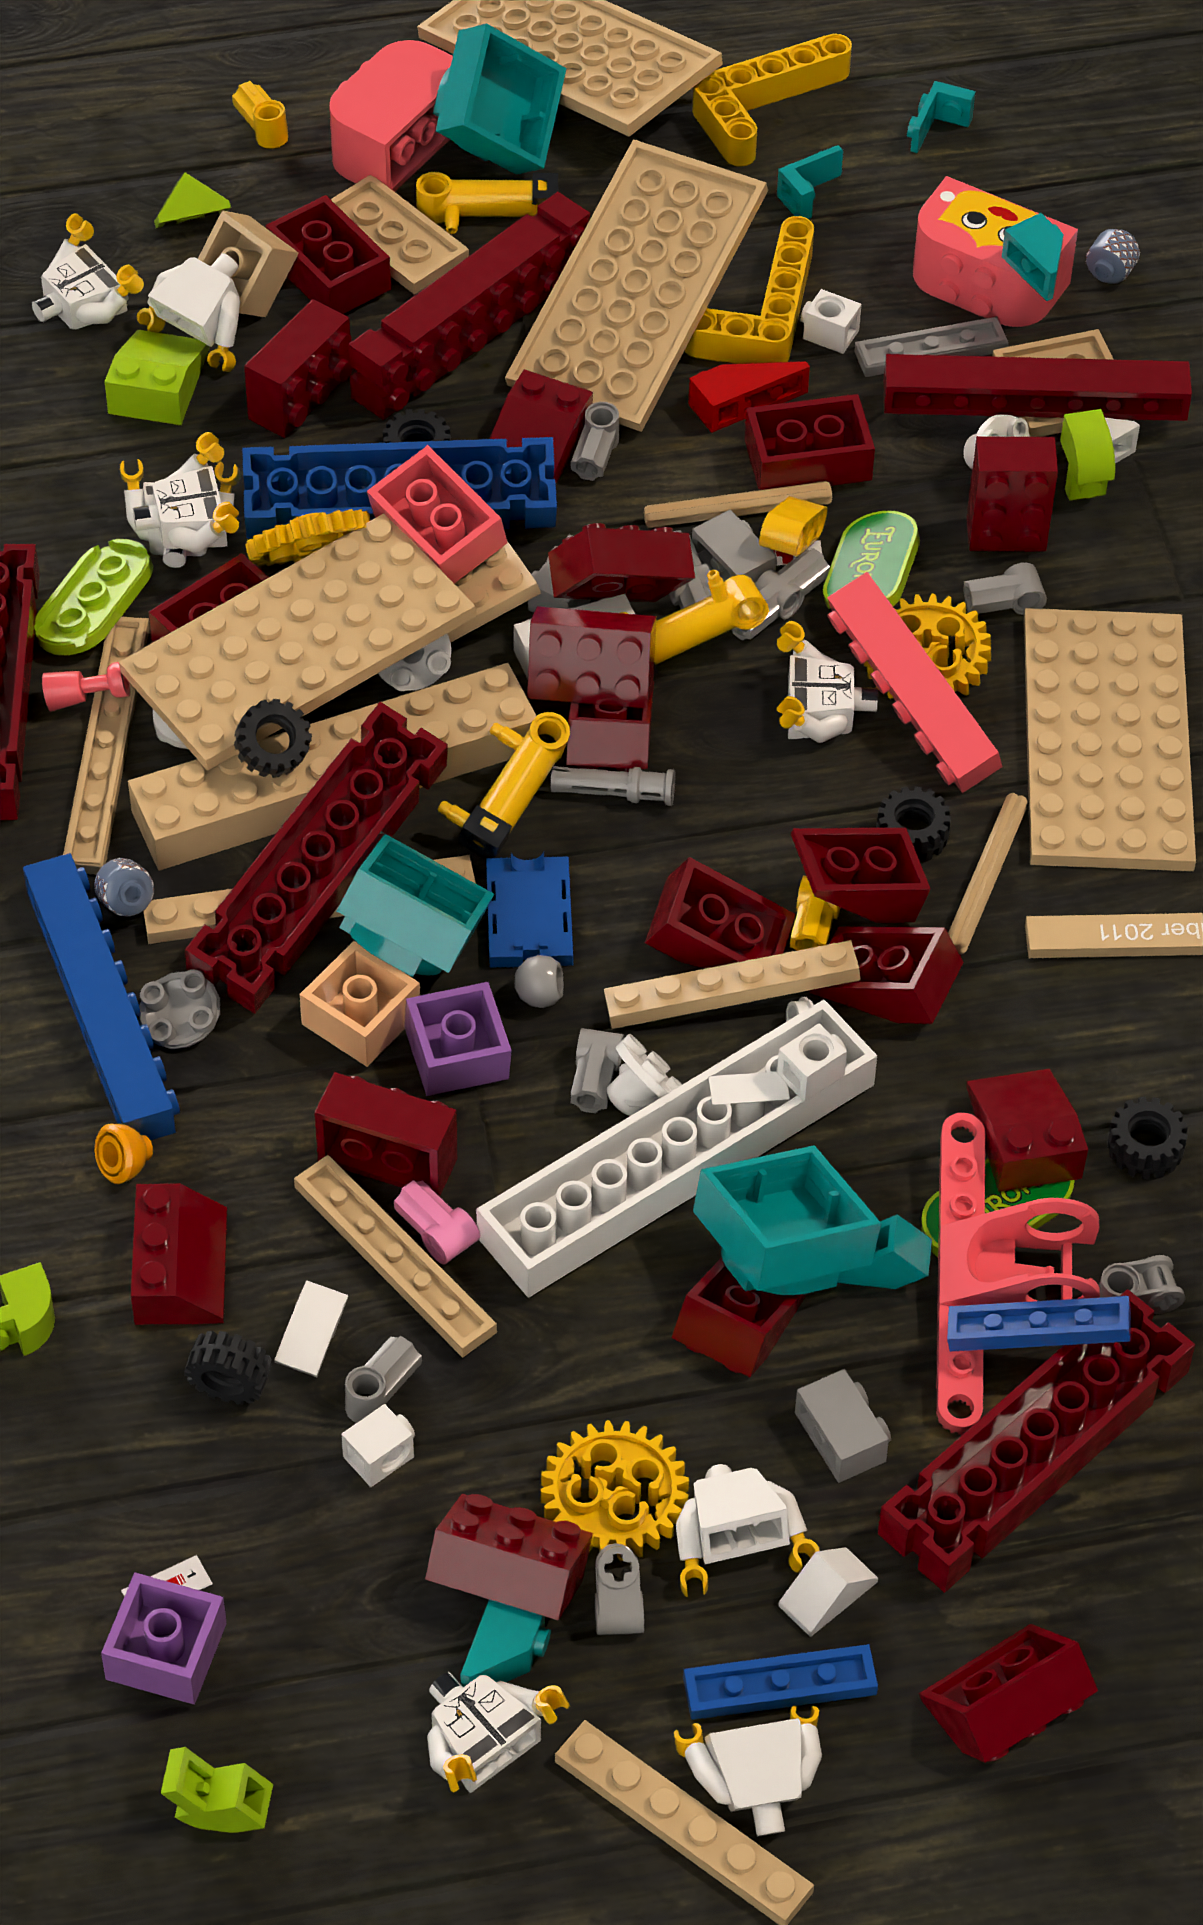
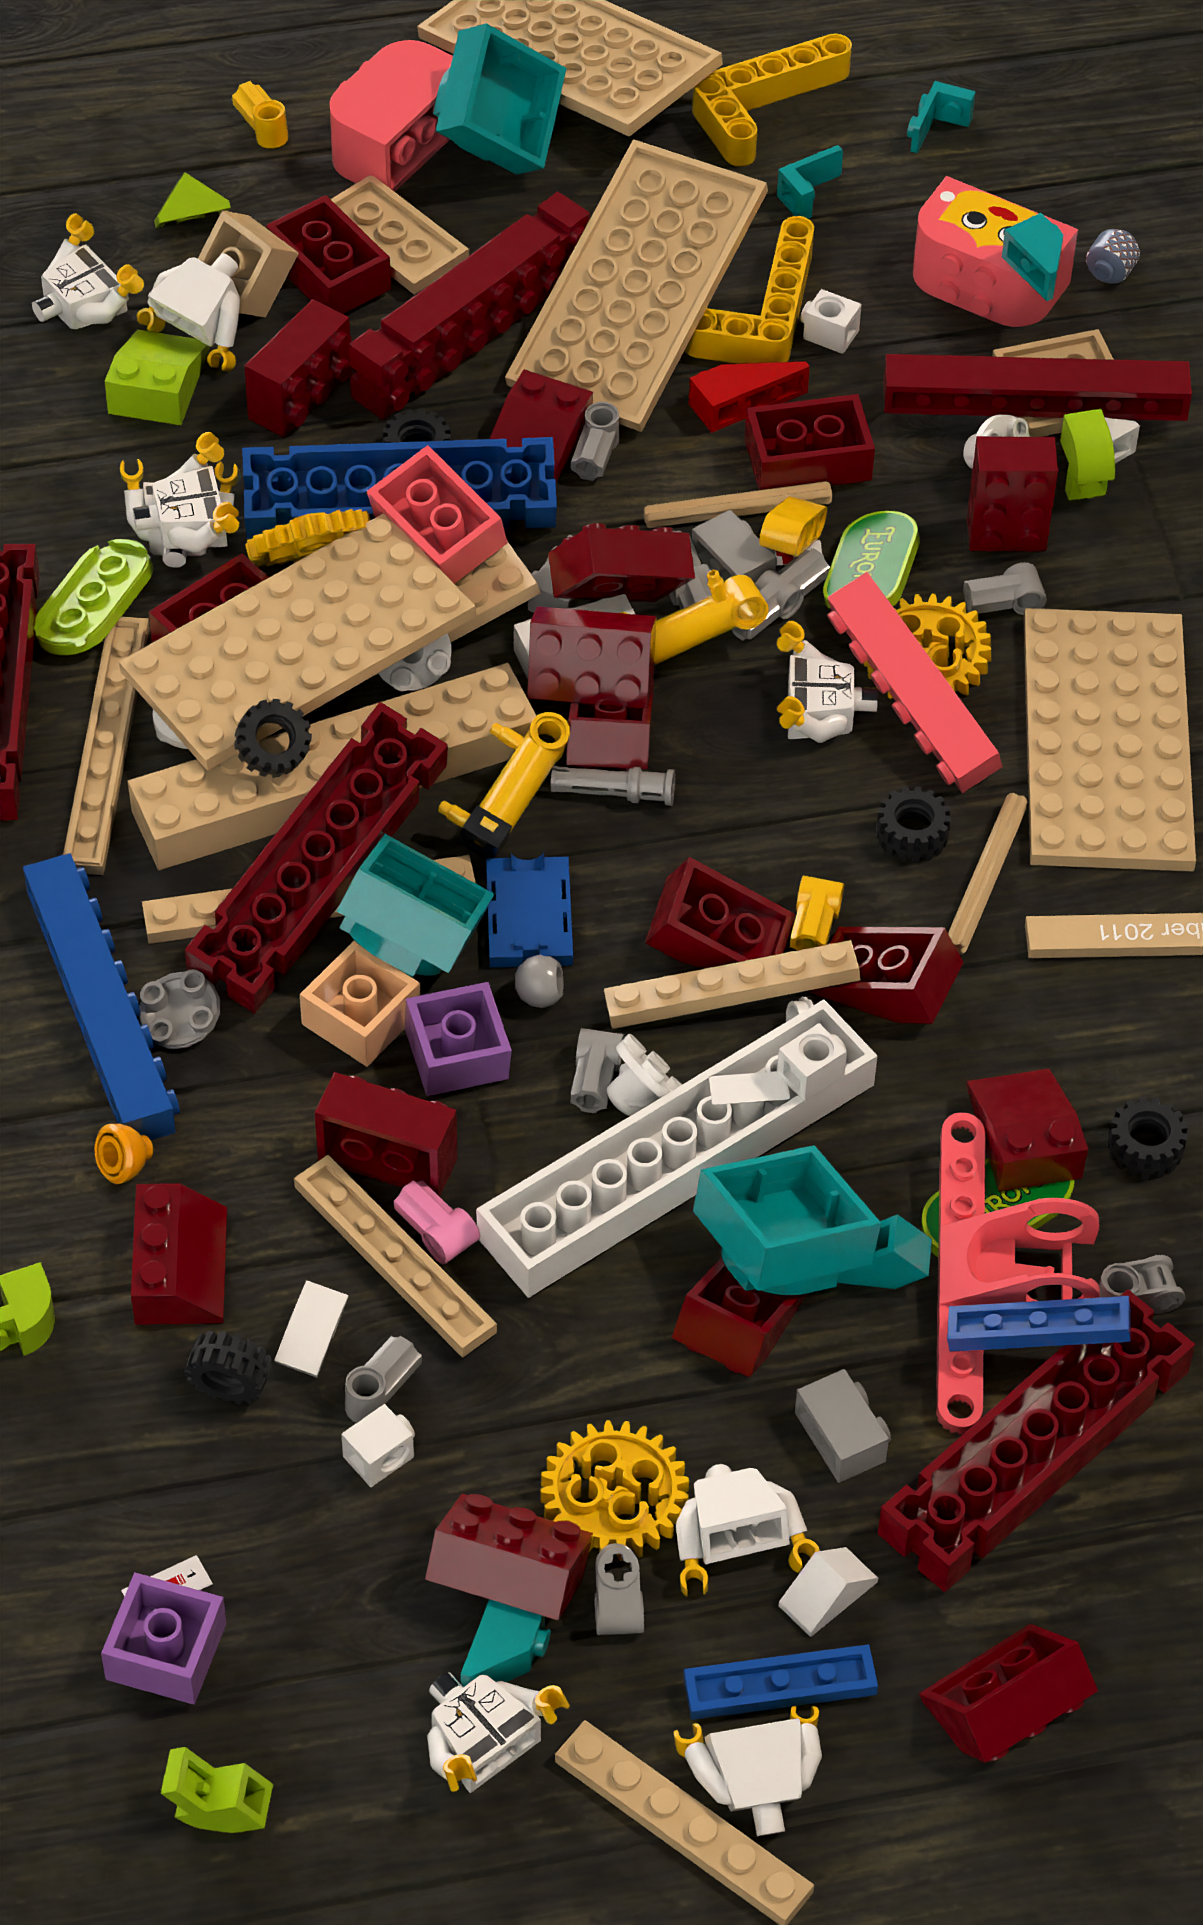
(71, 688): coral piece -> none
(124, 887): sand blue head -> none
(449, 199): yellow piece -> none
(864, 871): dark red slope -> none
(959, 339): light grey tile -> none

